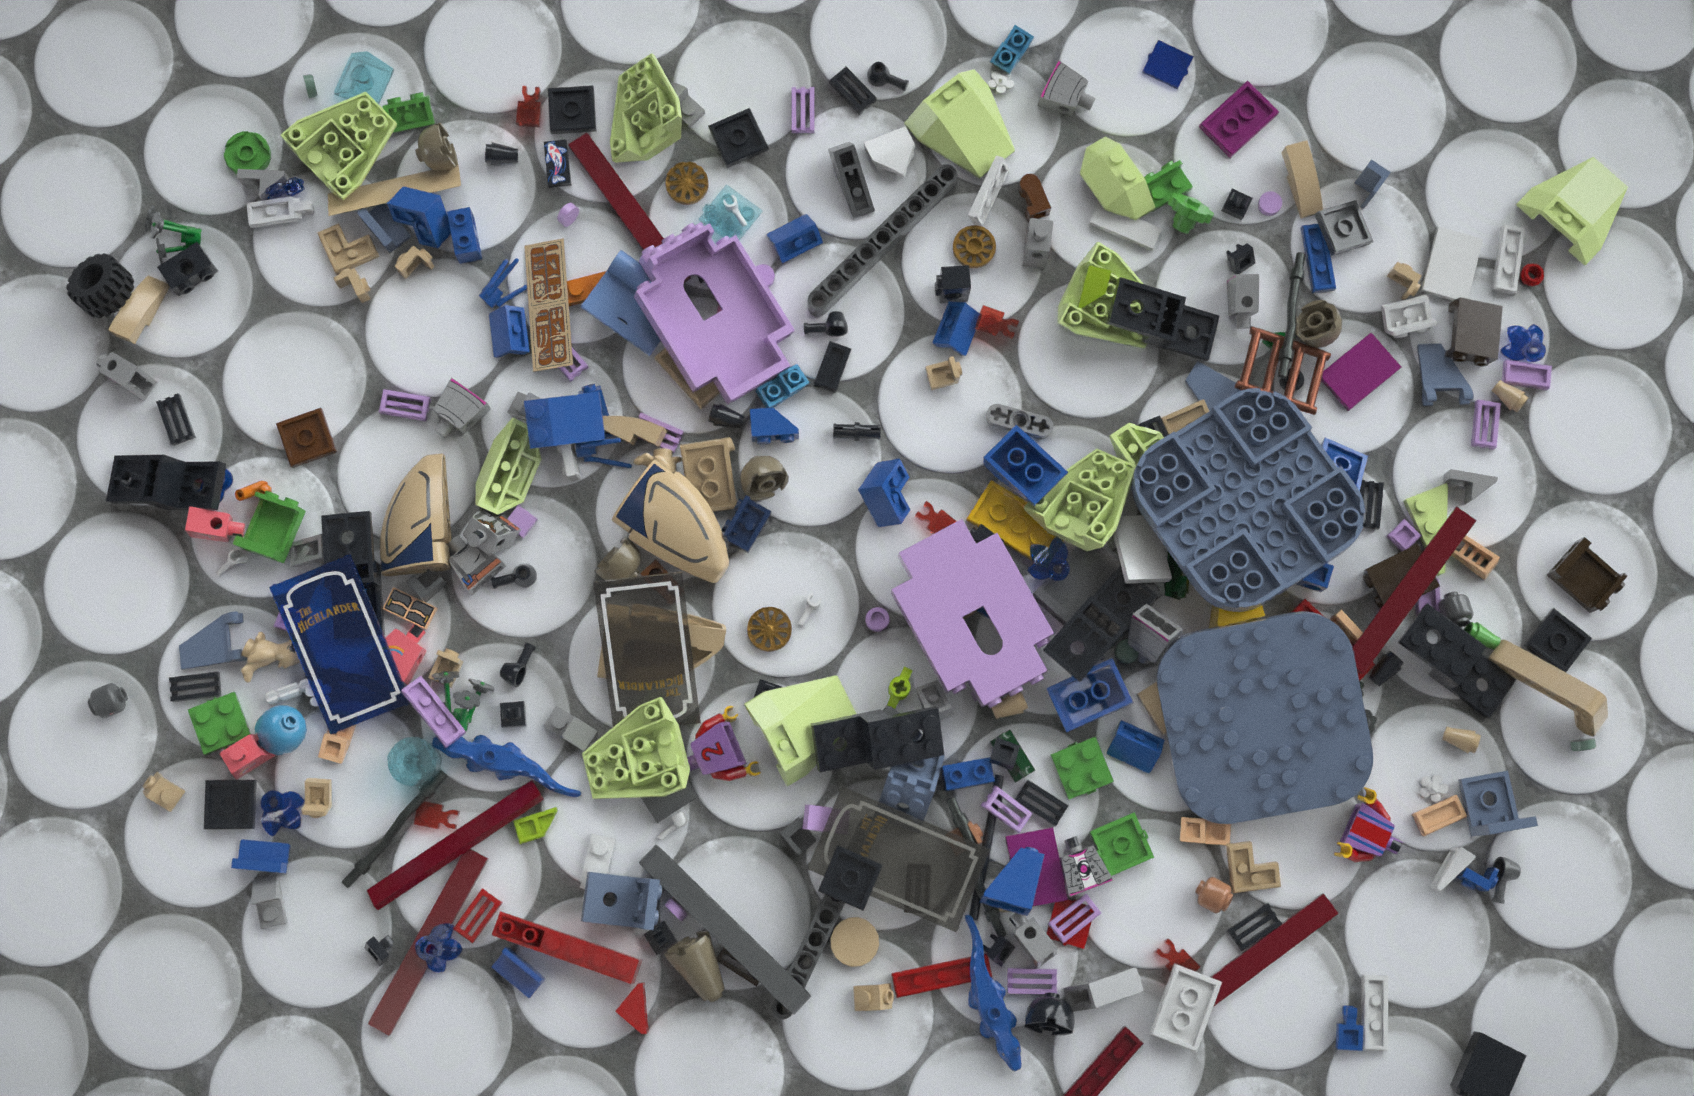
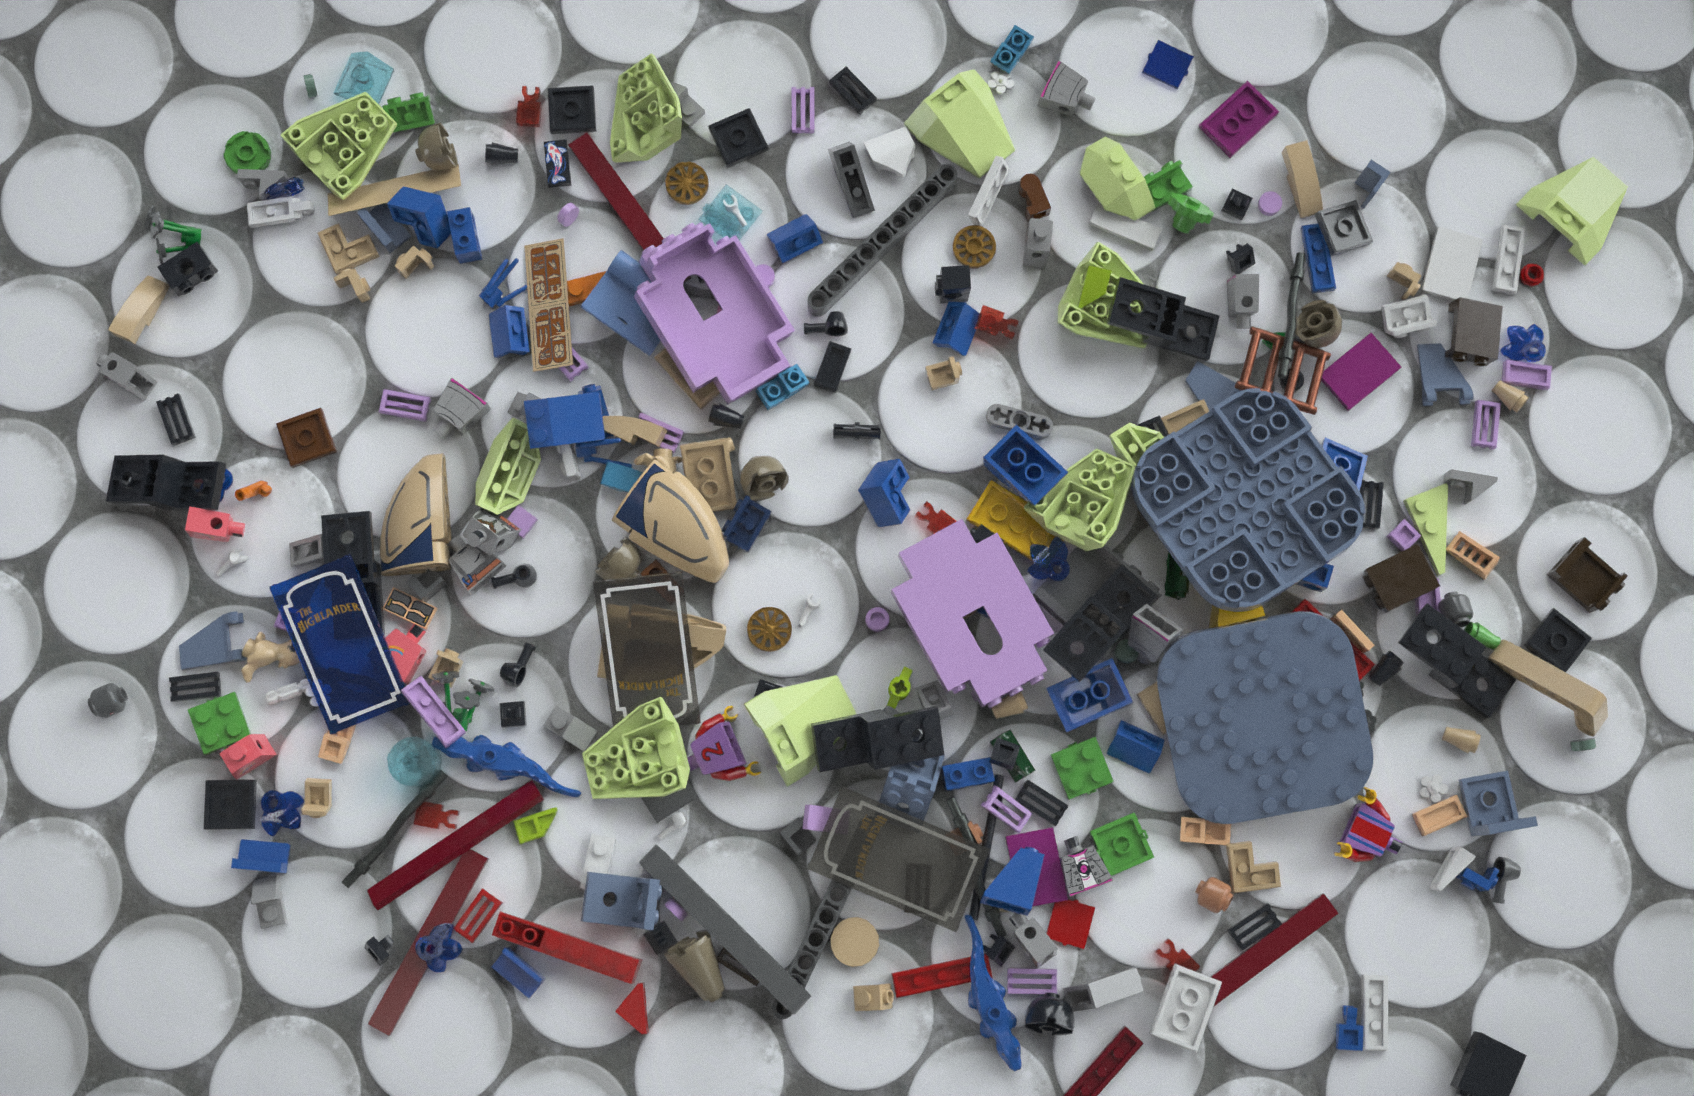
(100, 285): black tyre -> none
(162, 791): tan bracket -> none
(272, 527): bright green panel -> none
(281, 729): dark azure cylinder -> none
(619, 477): none -> dark azure slope
(771, 425): blue slope -> none
(850, 877): black plate -> none
(884, 77): black bar -> none
(1063, 938): lavender tile -> none
(1140, 551): white tile -> none
(1411, 588): dark red tile -> none

